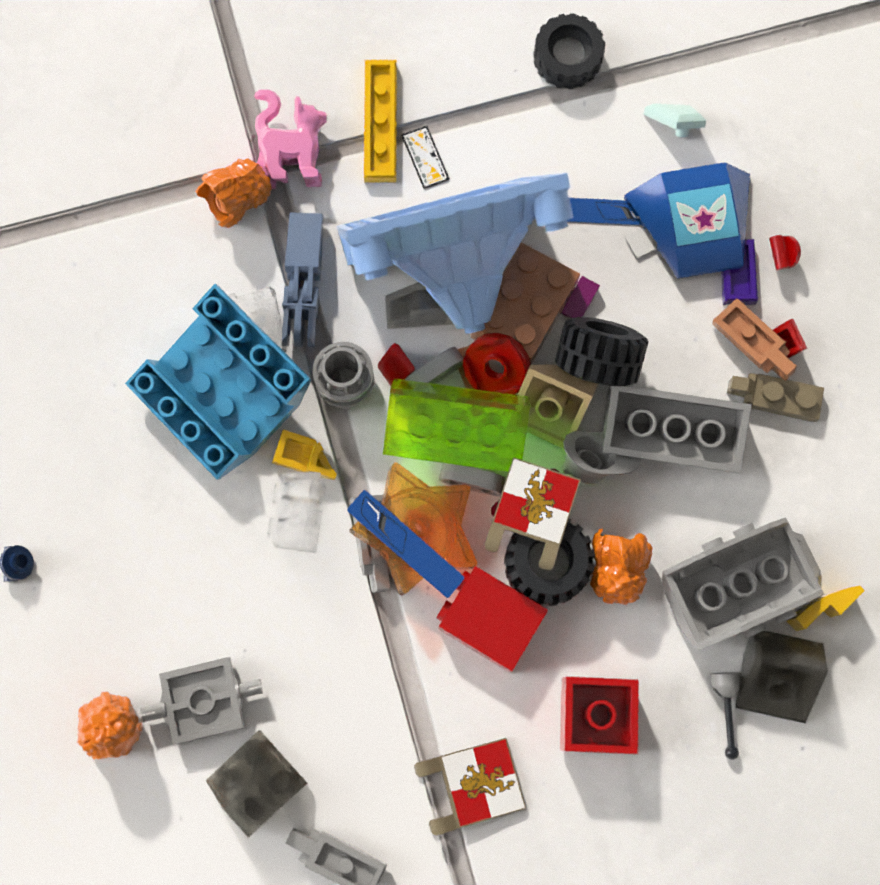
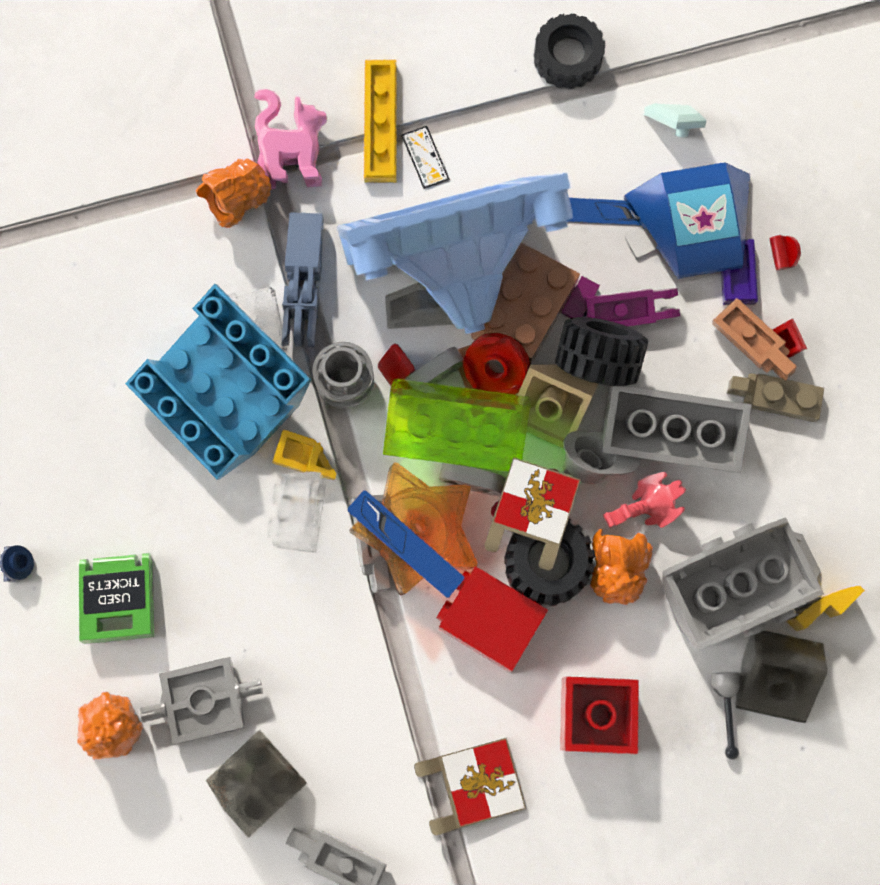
(116, 590): none -> container
(631, 307): none -> magenta hinge
(656, 500): none -> coral piece

